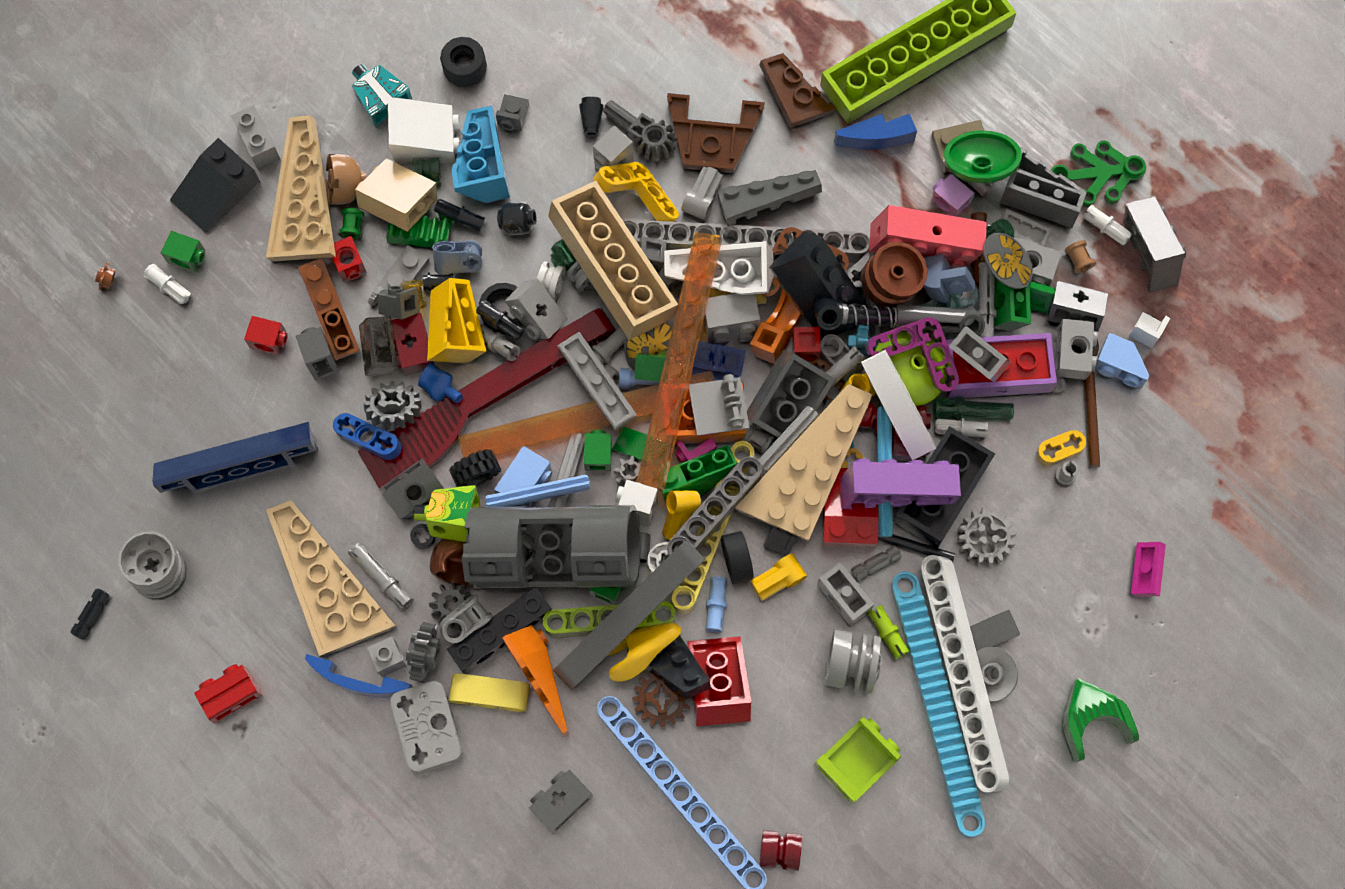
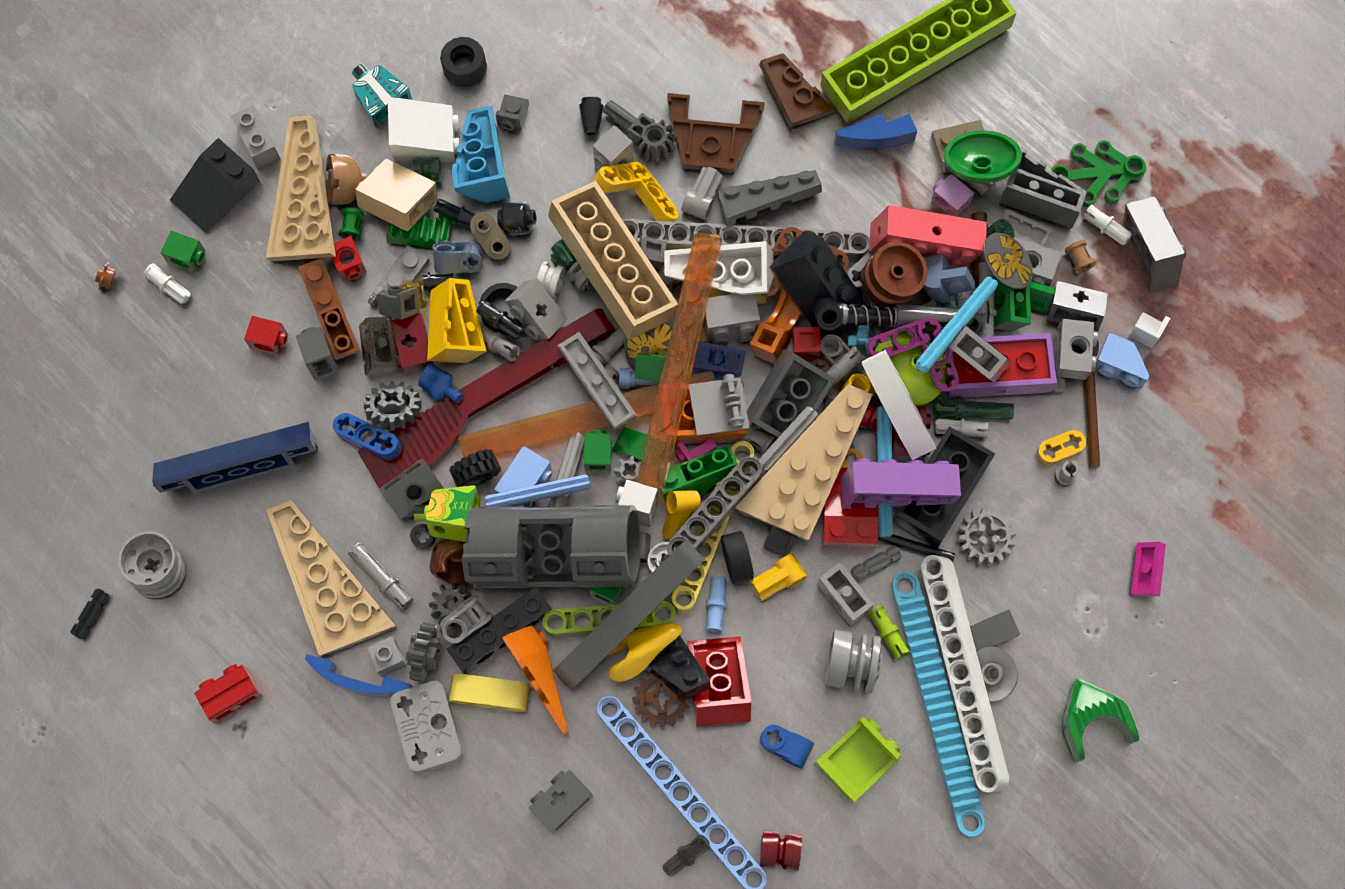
(490, 236): none -> dark tan plate
(686, 855): none -> clear smoke axle
(791, 748): none -> blue piece
(956, 324): none -> medium azure axle

